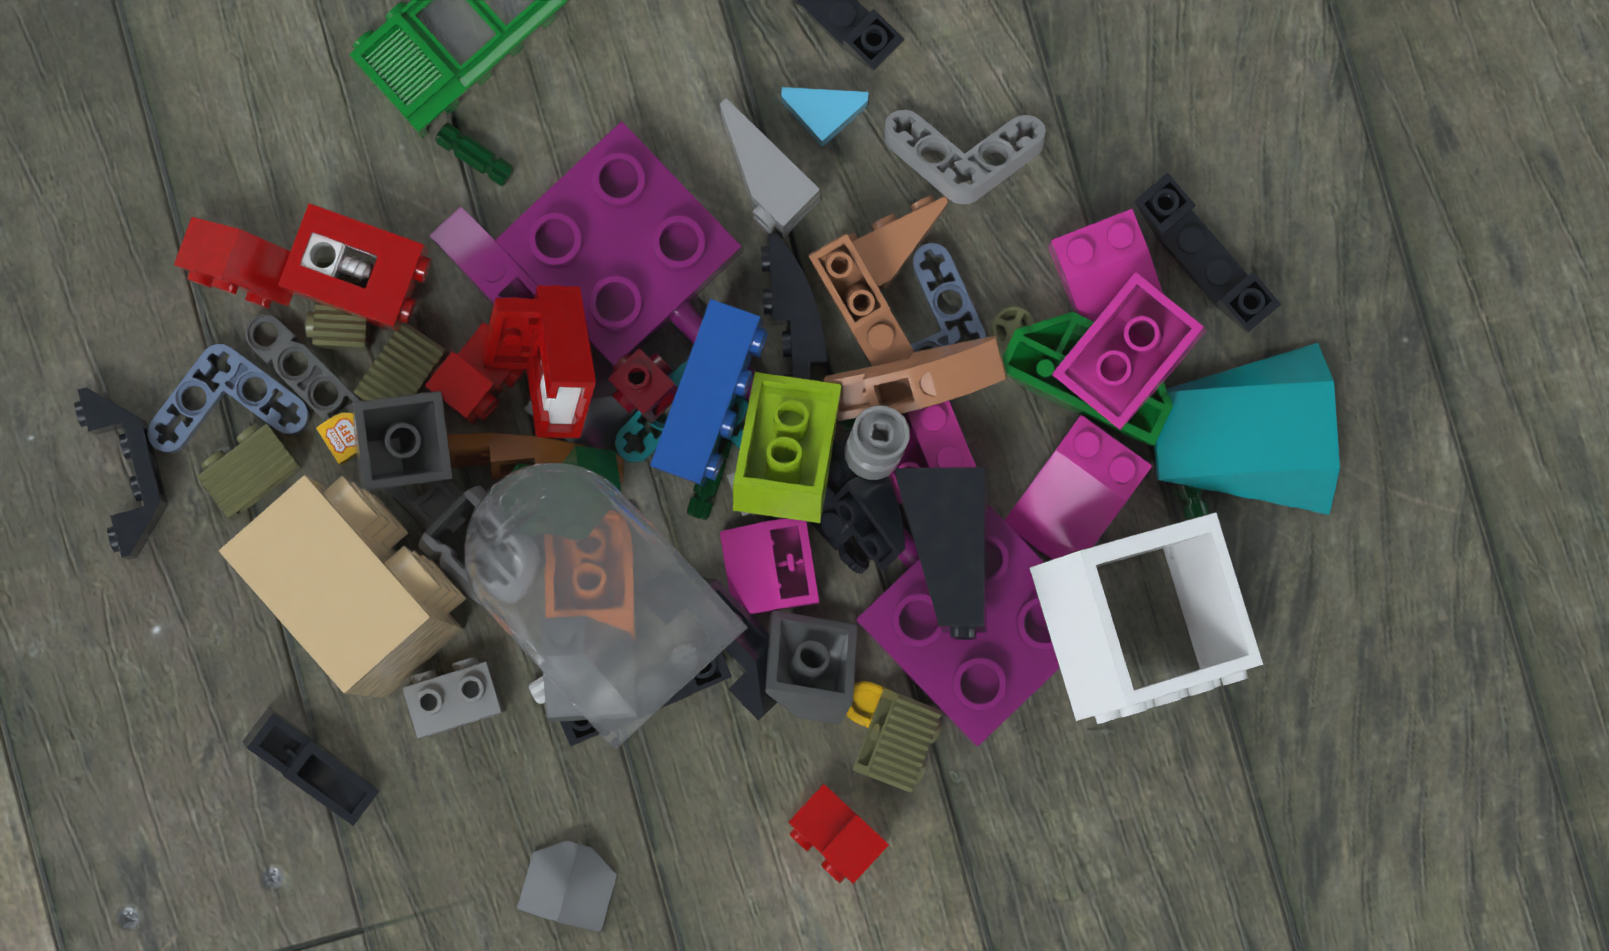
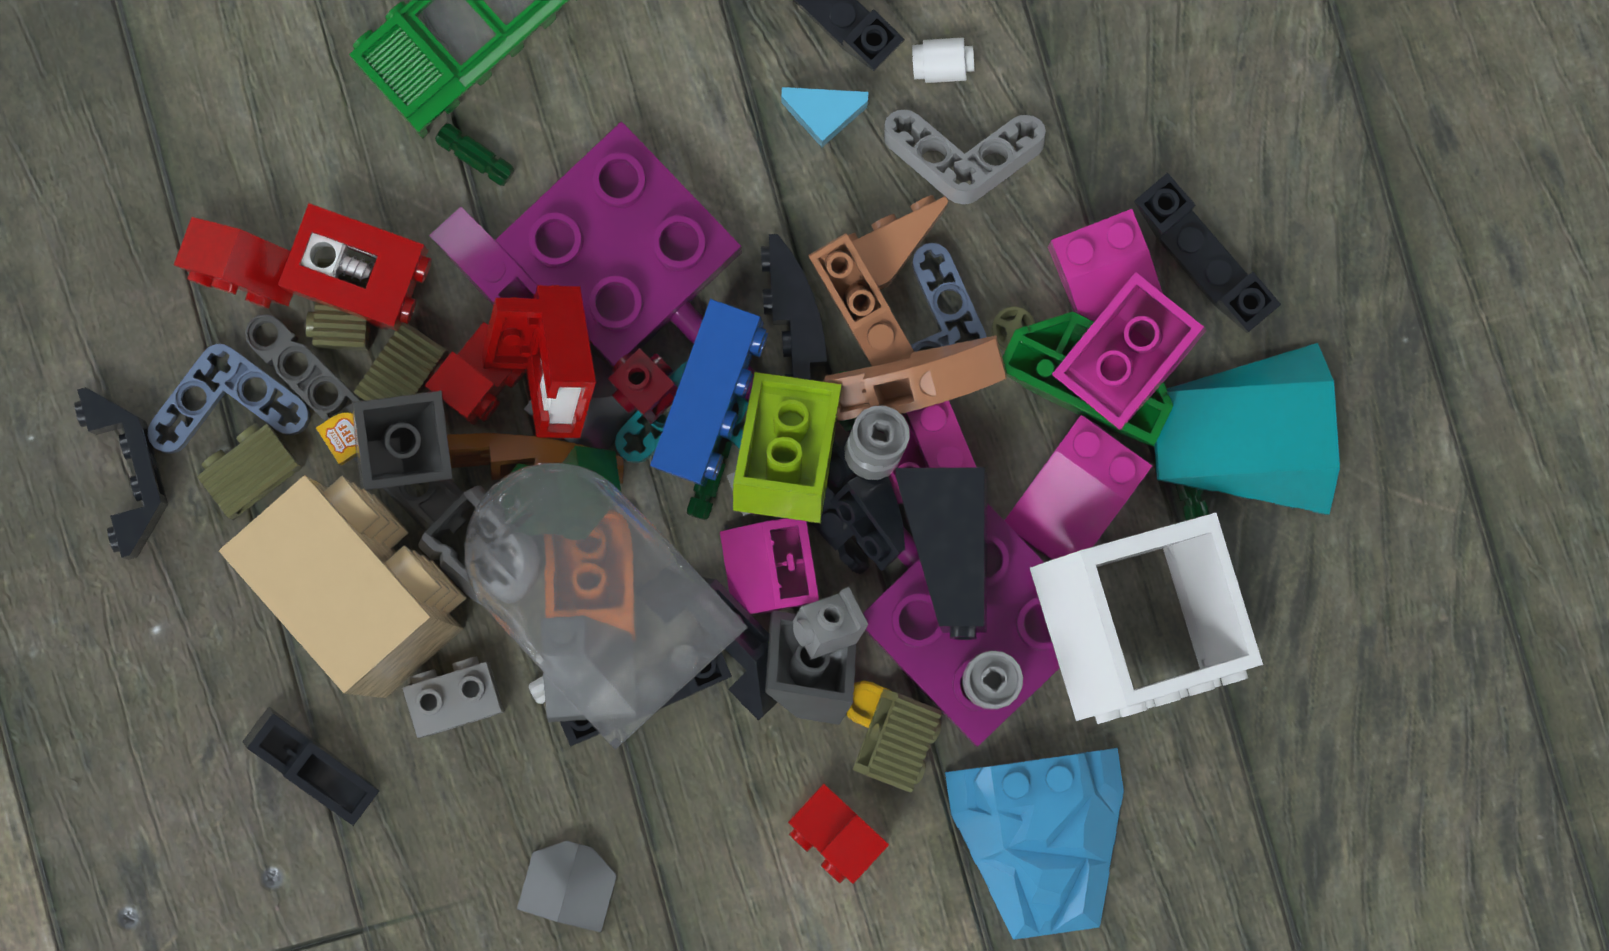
(773, 182): light grey slope -> none
(841, 629): none -> light grey brick
(942, 60): none -> white brick
(992, 680): none -> light grey wheel
(1042, 836): none -> dark azure wedge

